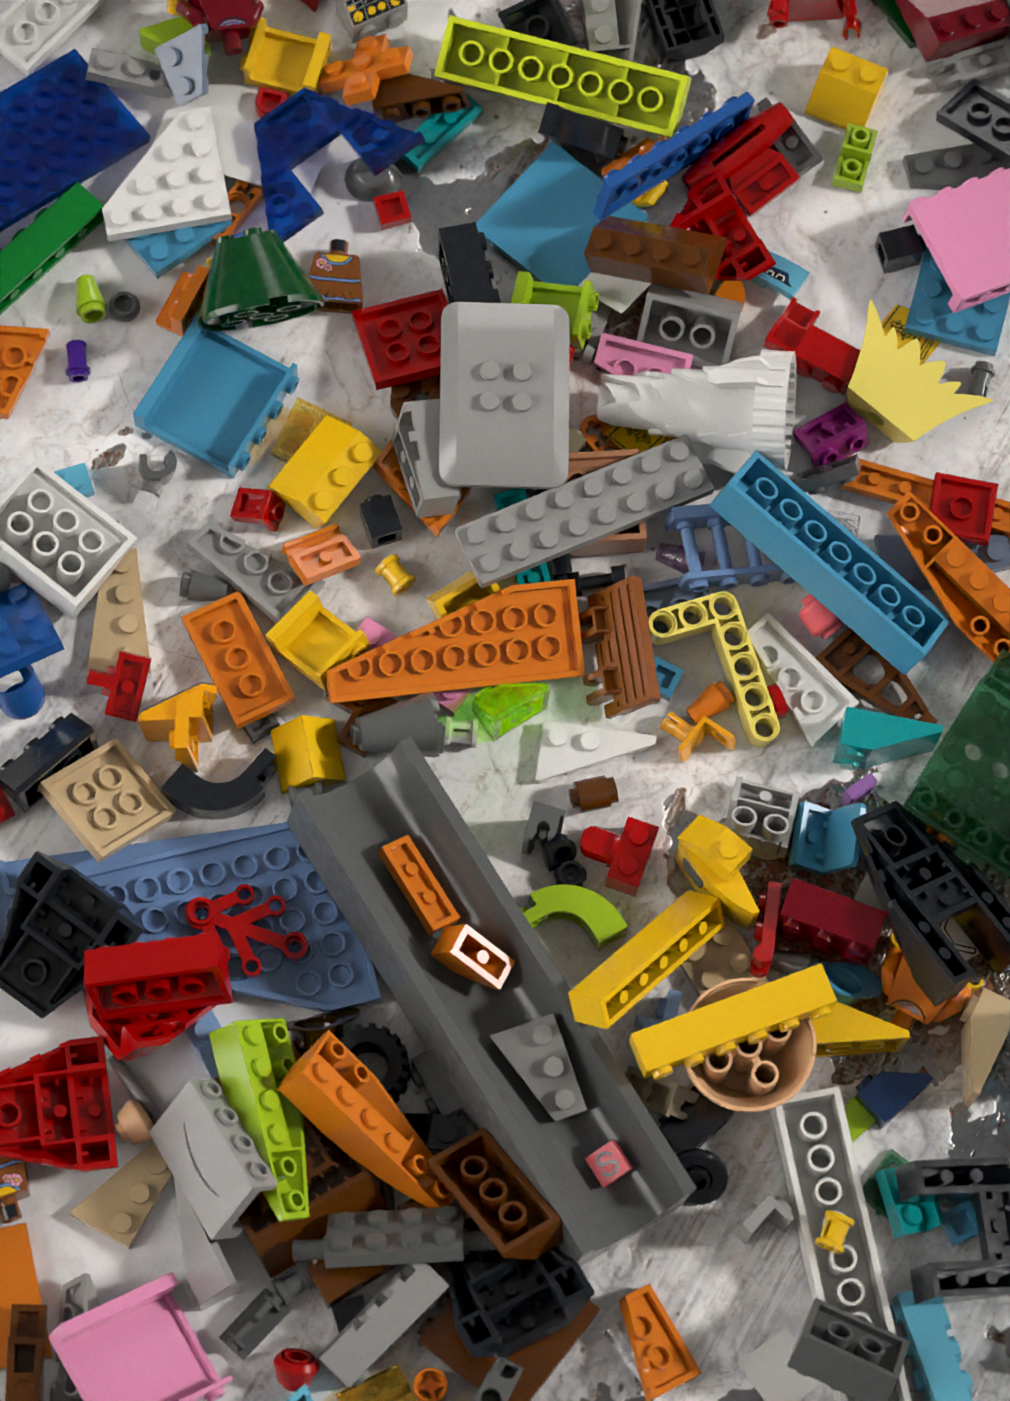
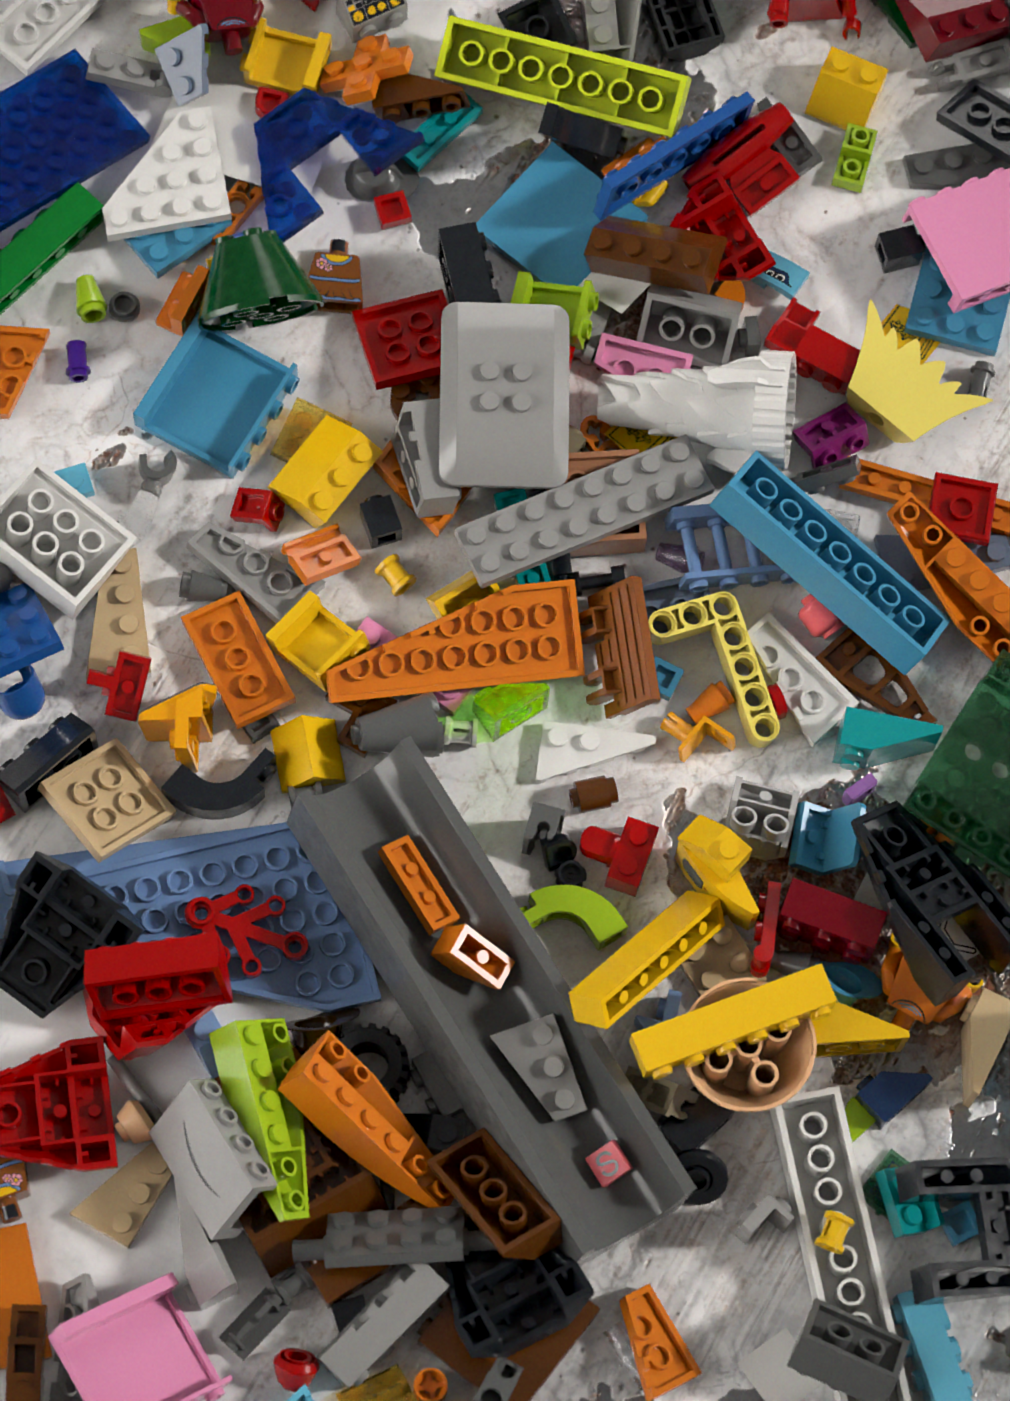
(749, 336): none -> dark grey plate

